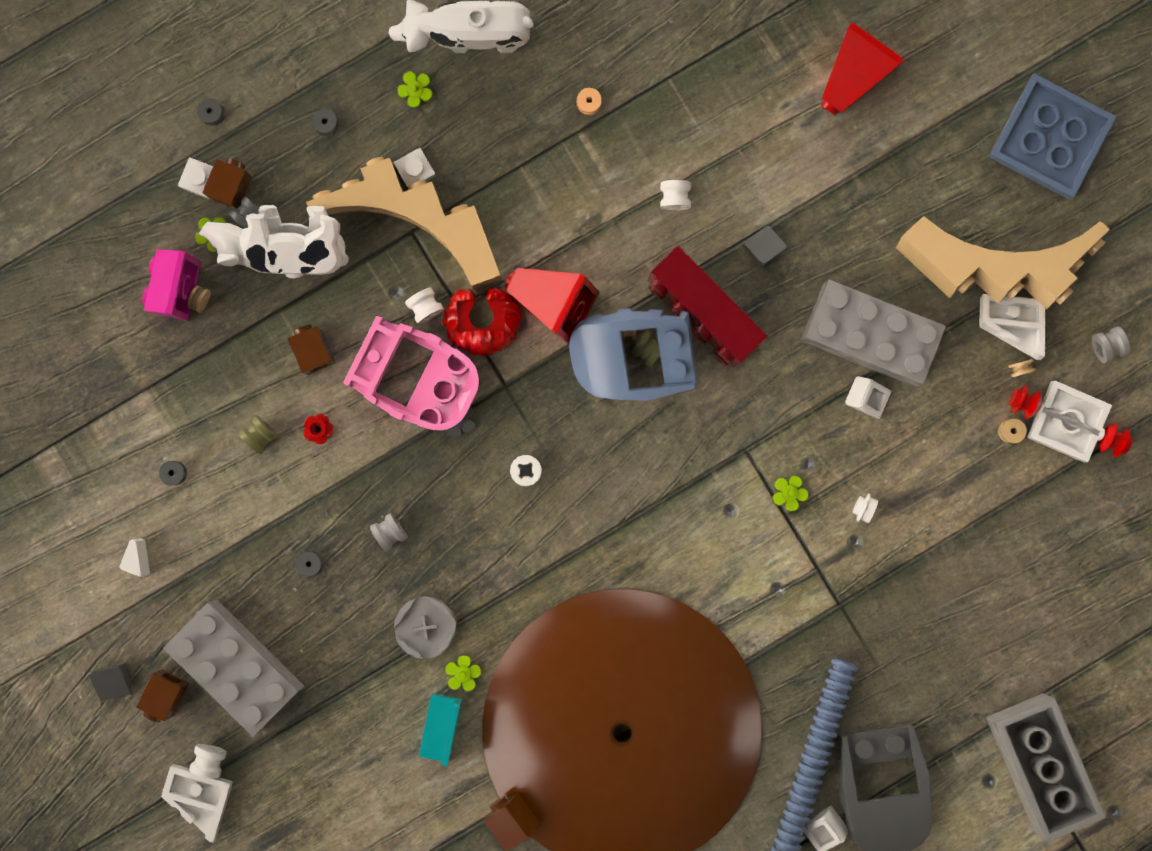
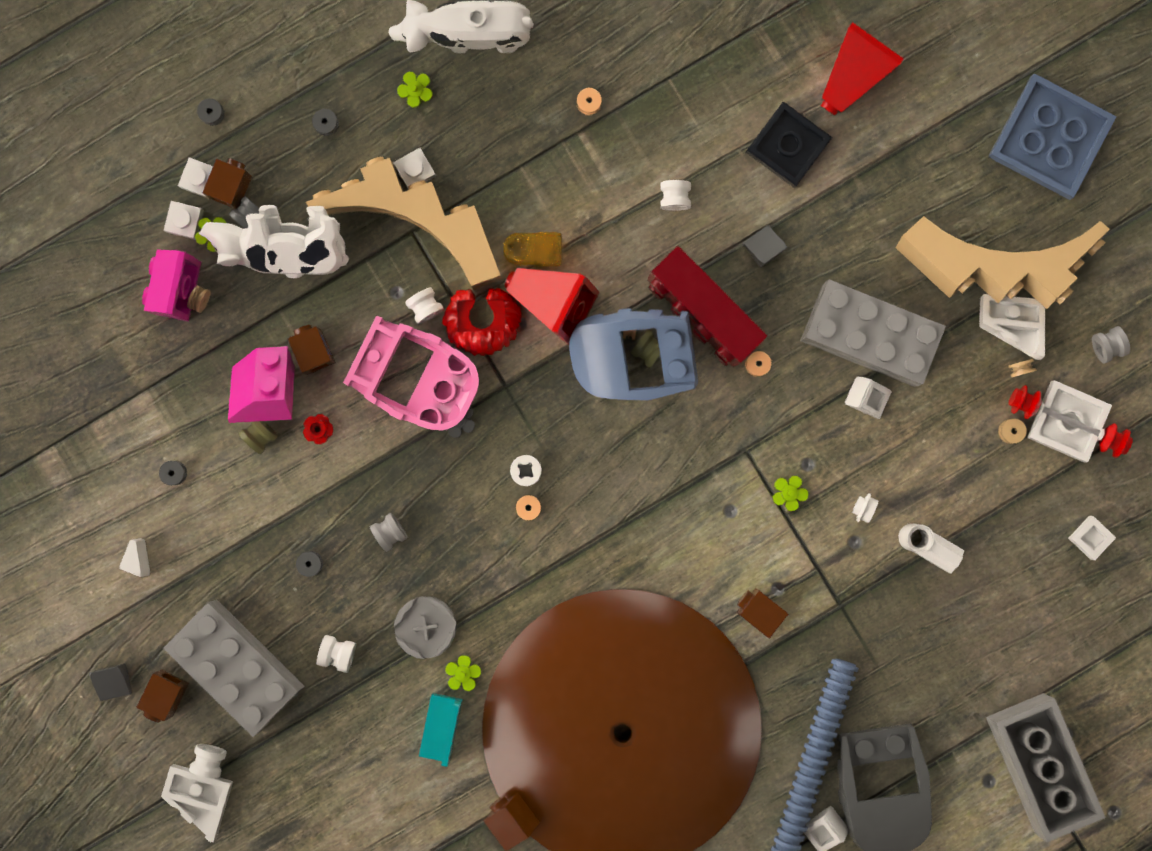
(183, 219): none -> white plate
(262, 386): none -> dark pink slope
(336, 653): none -> white wheel
(521, 507): none -> light nougat piece
(541, 249): none -> clear yellow piece
(761, 612): none -> reddish brown brick
(764, 360): none -> light nougat piece
(789, 144): none -> black tile
(932, 547): none -> white piece
(1092, 538): none -> white plate

